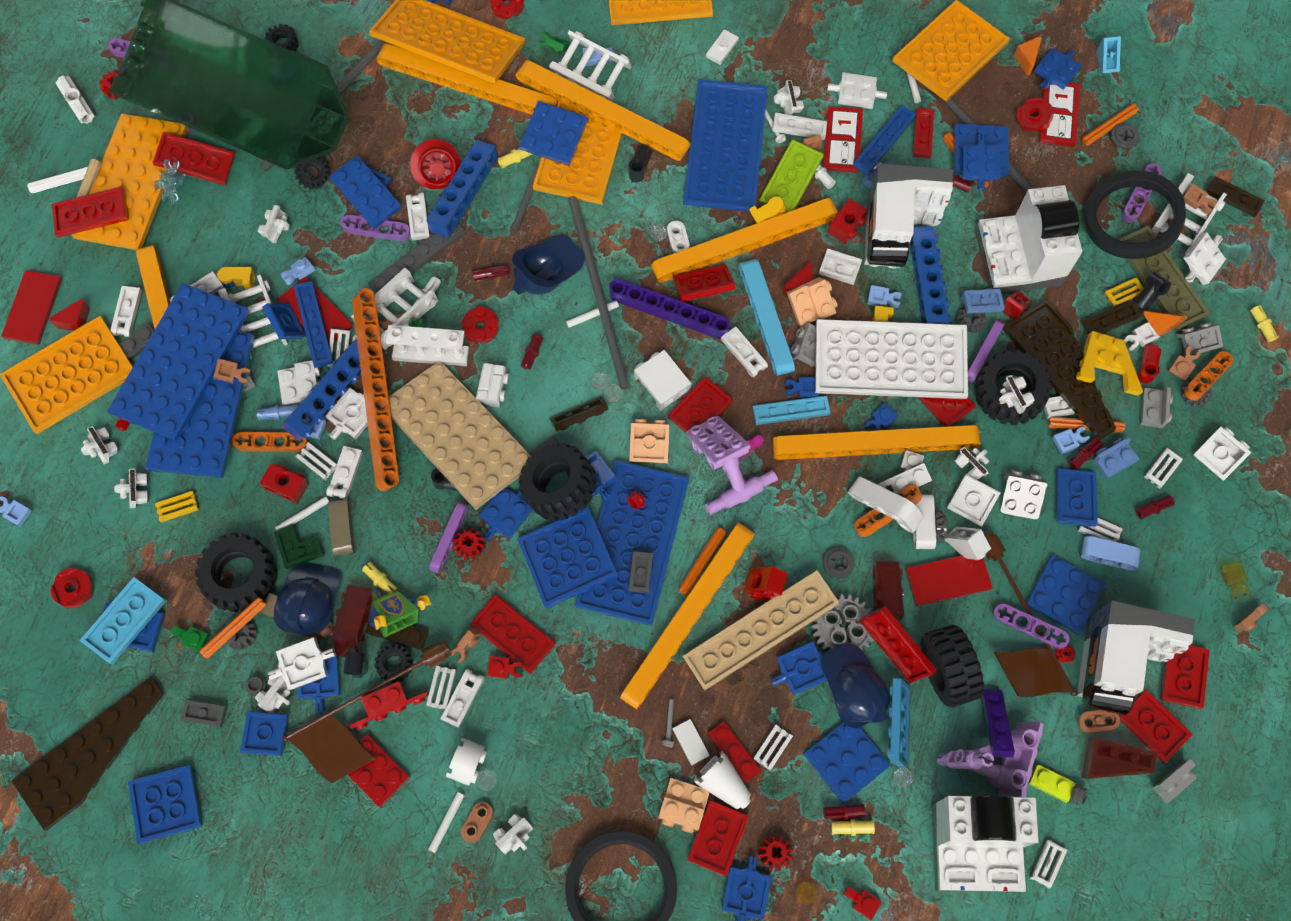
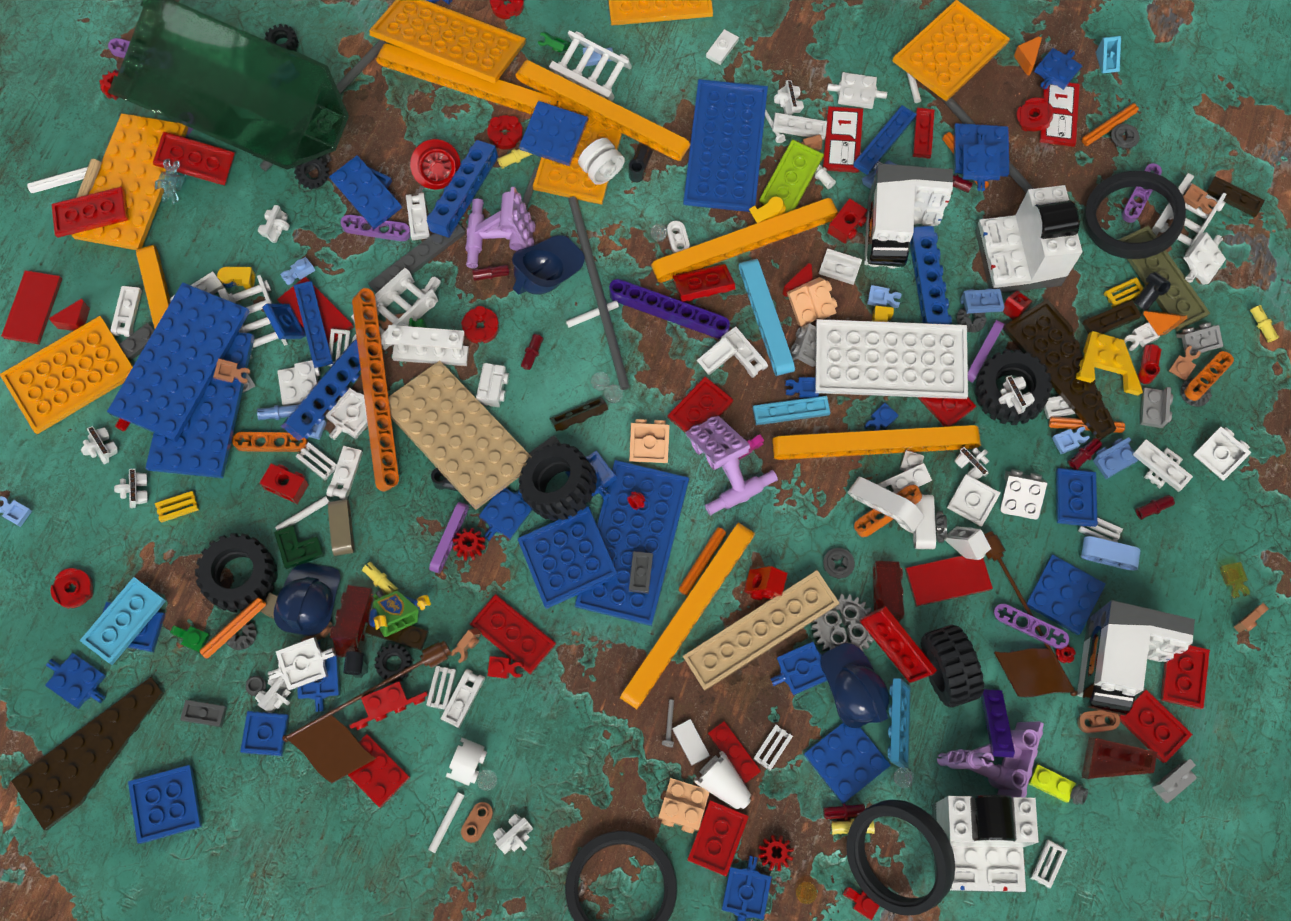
(75, 99): white piece -> none
(75, 681): none -> blue plate
(501, 123): none -> red plate
(510, 223): none -> lavender plate
(601, 161): none -> white wheel
(662, 379): white panel -> none
(717, 355): none -> white tile
(934, 835): none -> black tyre
(1162, 465): none -> white plate

